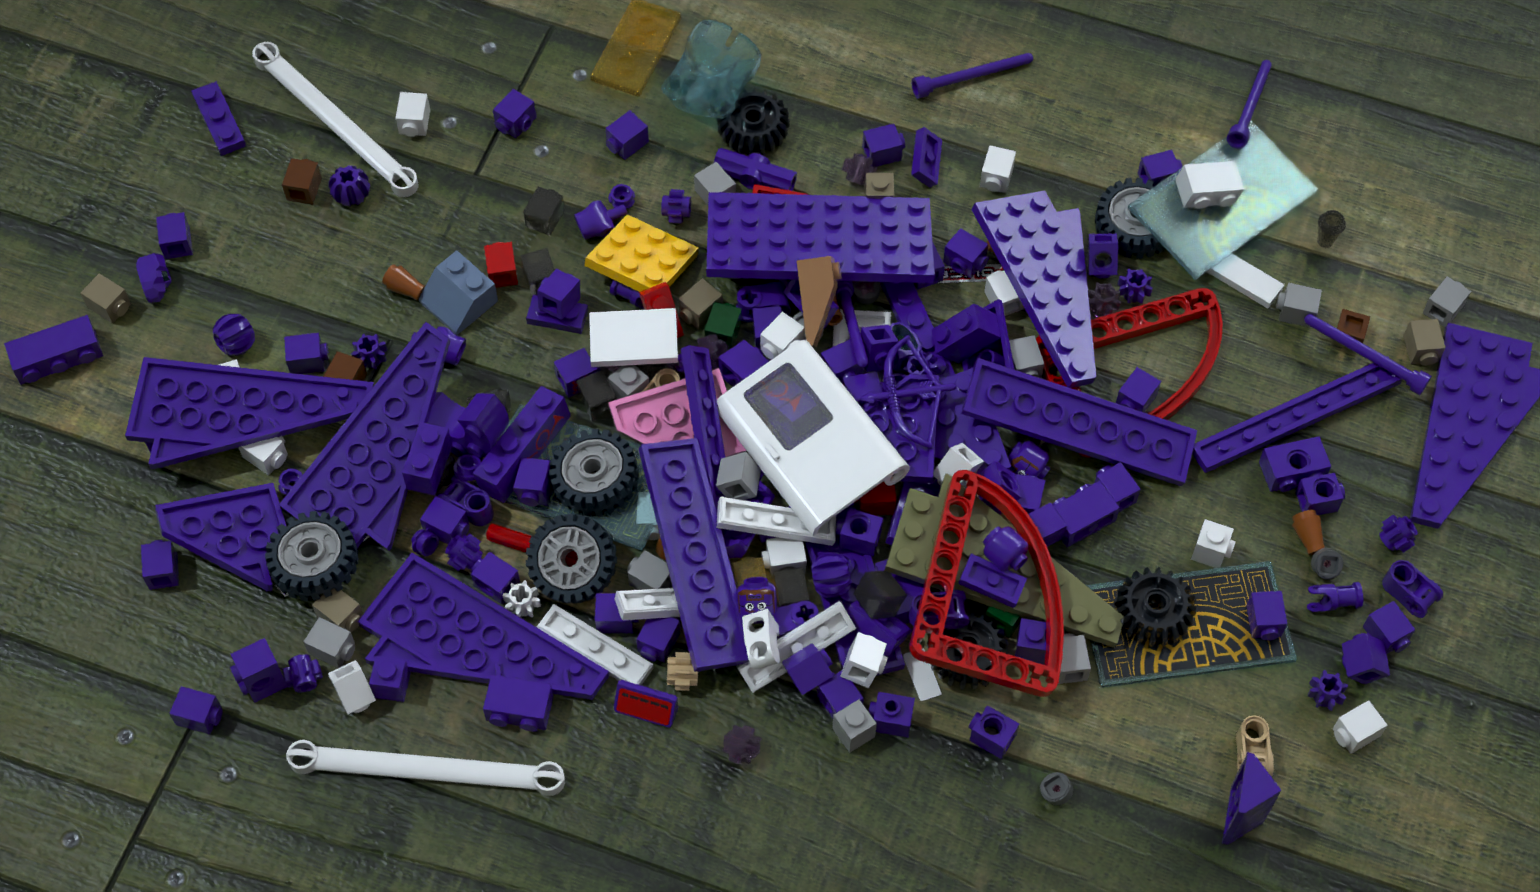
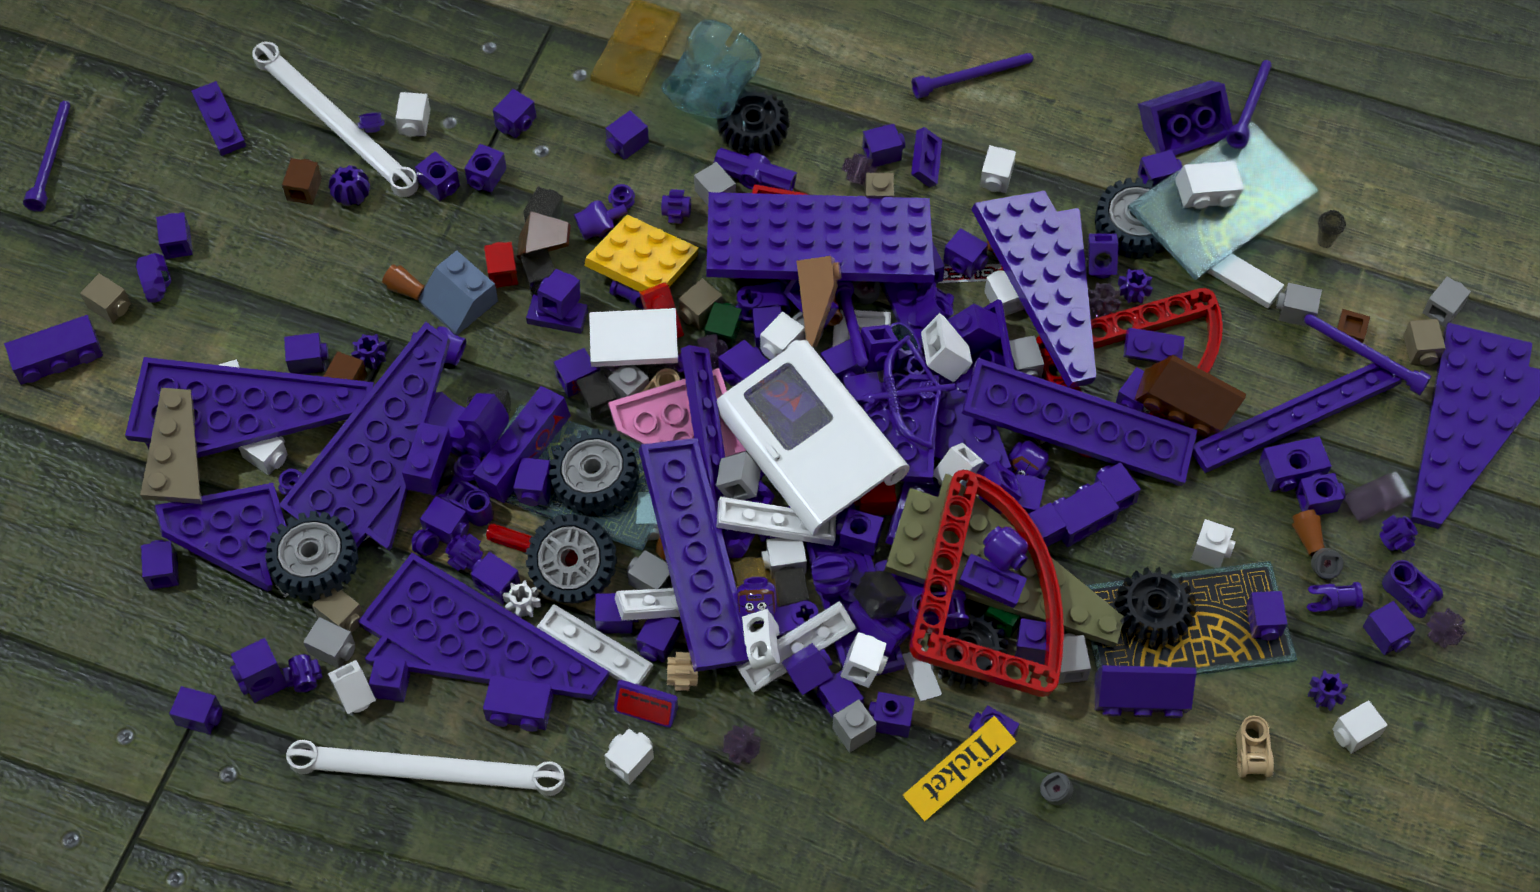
(36, 198): none -> dark purple piece
(172, 456): none -> dark tan wing
(233, 334): dark purple piece -> none
(371, 122): none -> dark purple plate
(429, 175): none -> dark purple brick
(489, 160): none -> dark purple brick
(543, 233): none -> slope
(629, 755): none -> white brick
(932, 302): none -> dark purple piece
(945, 349): none -> white slope
(959, 768): none -> yellow sticker
(1144, 690): none -> dark purple slope
(1152, 345): none -> dark purple plate
(1187, 118): none -> dark purple slope
(1188, 396): none -> reddish brown slope
(1249, 799): dark purple slope -> none
(1365, 658): dark purple brick -> none
(1377, 495): none -> clear purple slope
(1446, 628): none -> clear purple gear

